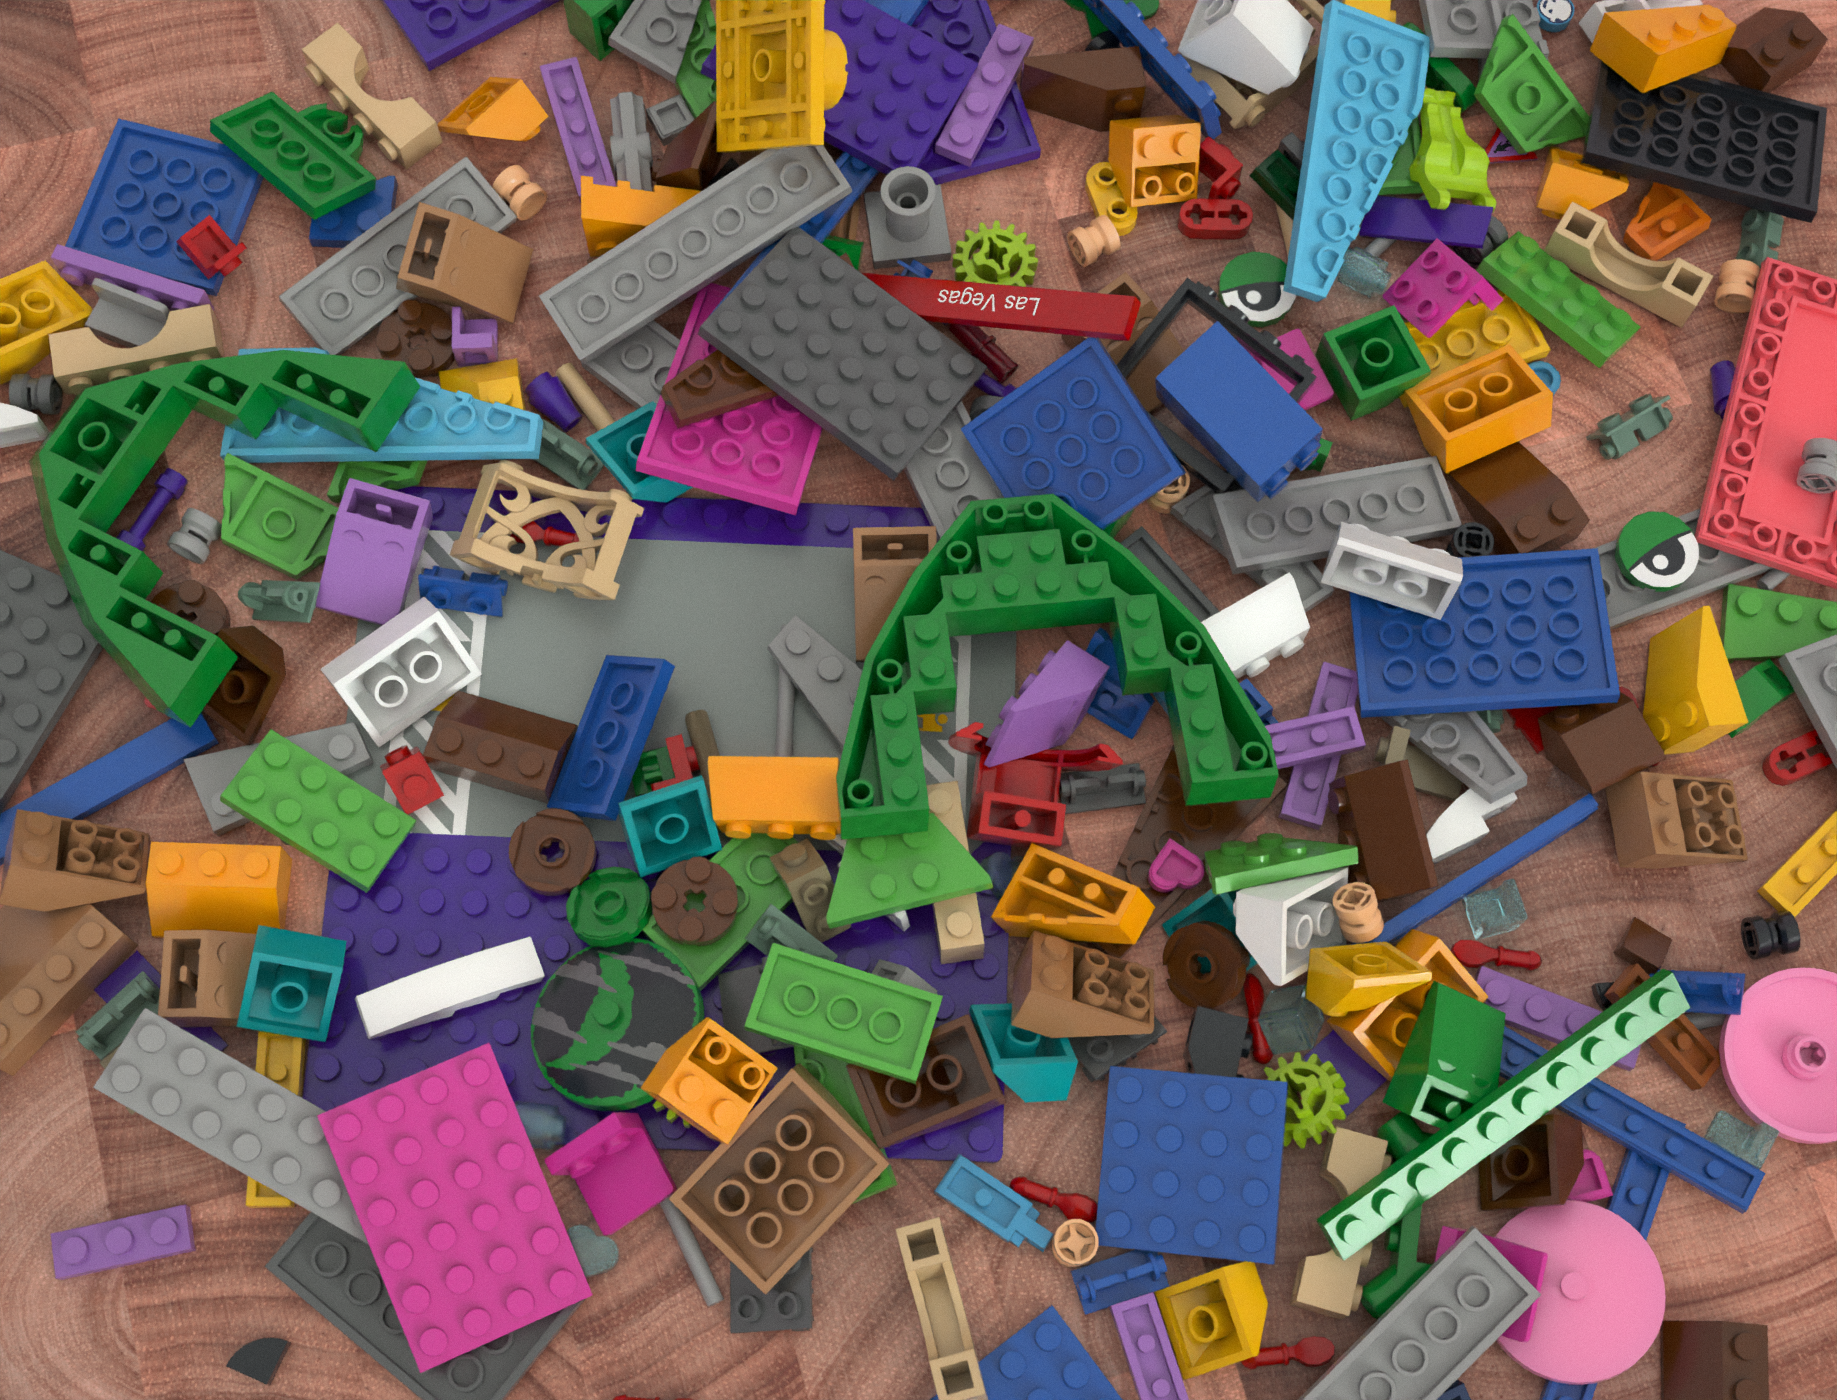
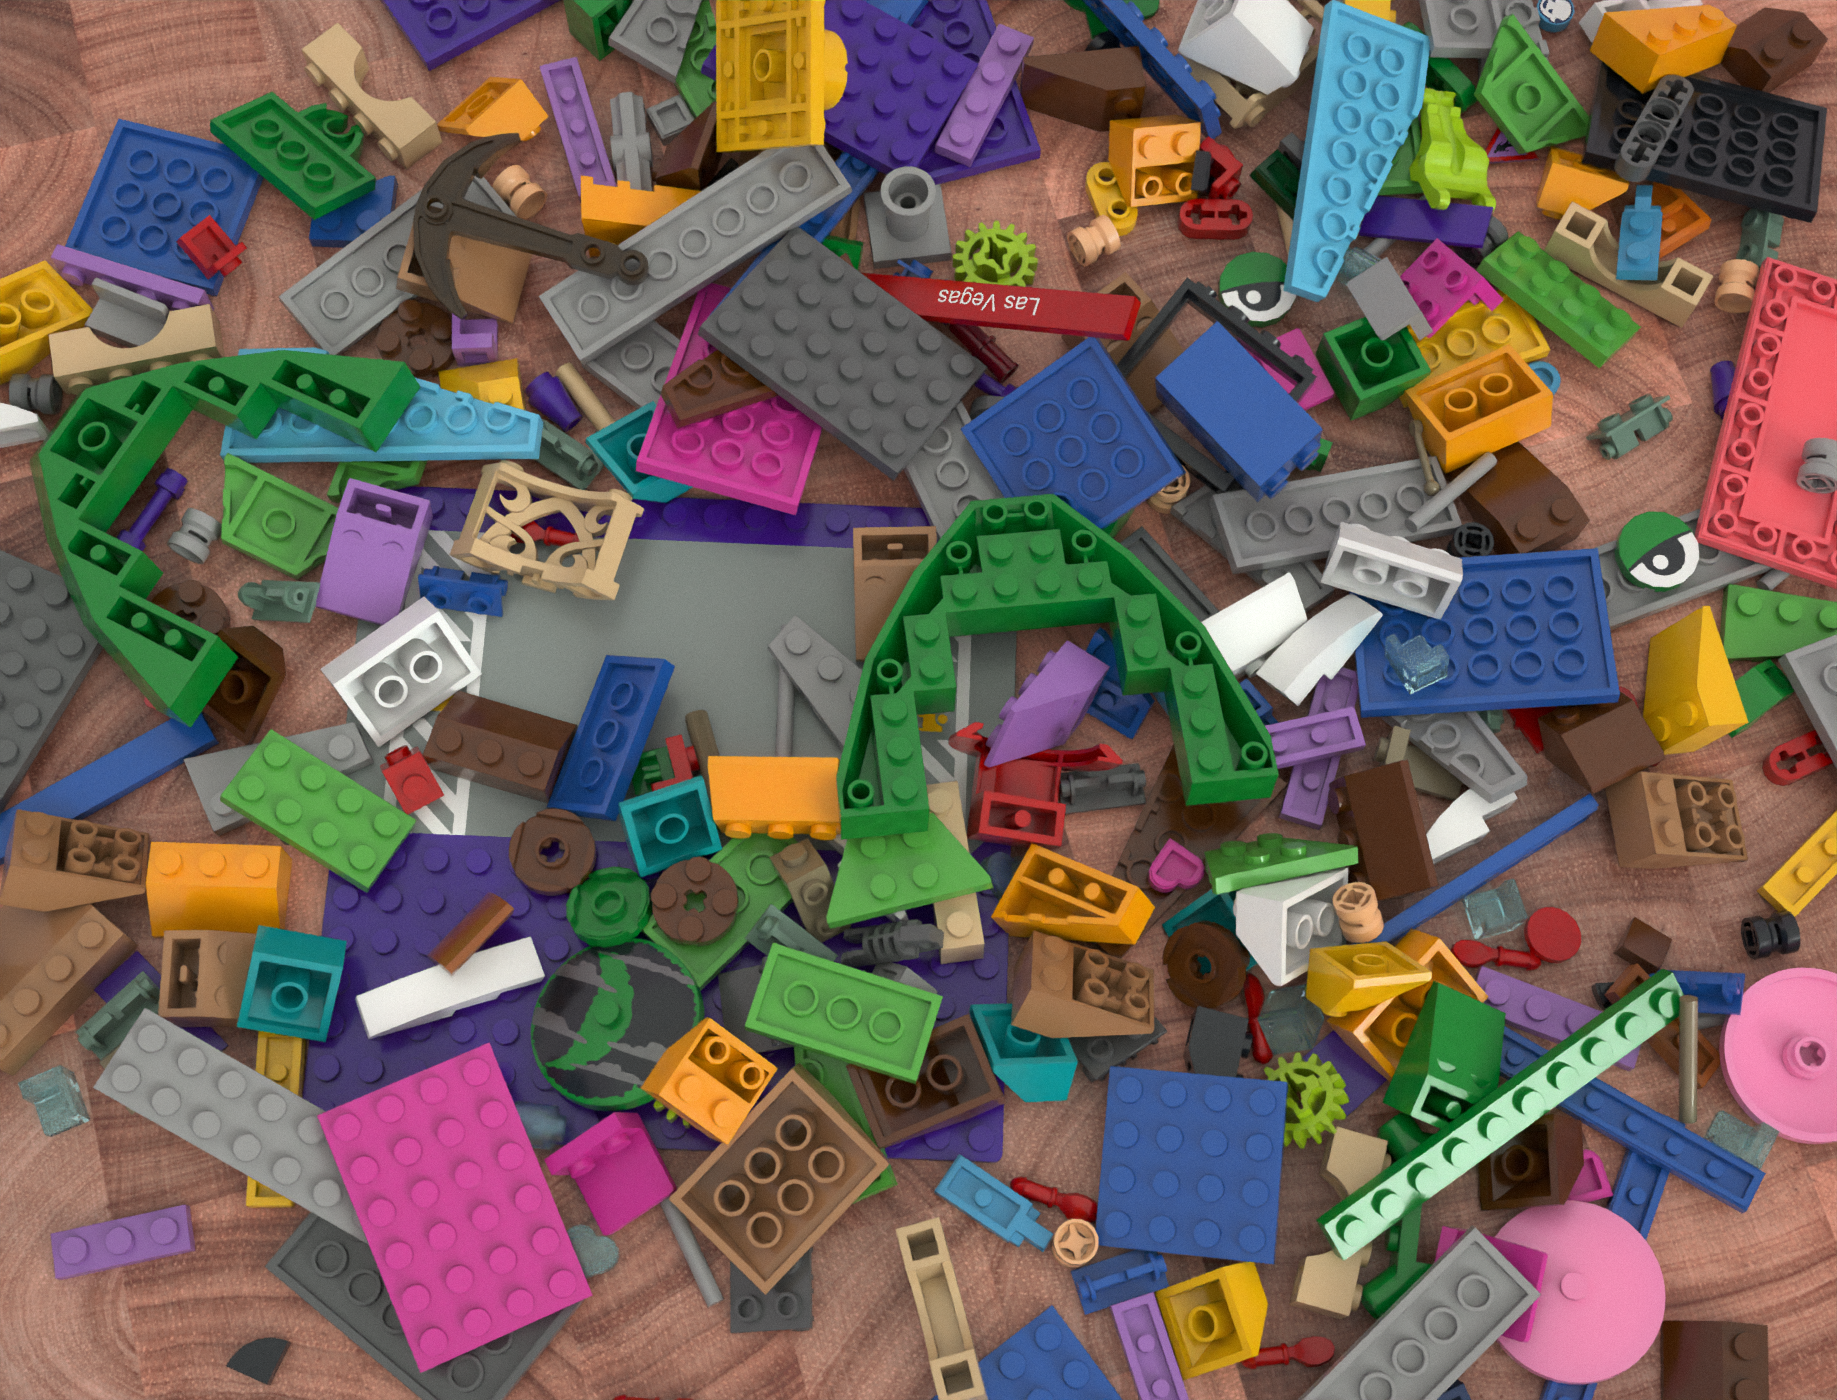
(56, 1100): none -> clear light blue panel
(471, 933): none -> dark orange slope
(480, 223): none -> dark brown piece
(891, 942): none -> dark grey hinge
(1201, 177): none -> black tile
(1319, 647): none -> white slope
(1387, 301): none -> light grey panel
(1416, 662): none -> clear light blue panel
(1431, 486): none -> dark tan hinge
(1450, 492): none -> light grey bar
(1552, 935): none -> red piece
(1640, 238): none -> dark azure hinge
(1653, 127): none -> dark grey beam
(1688, 1058): none -> dark tan bar

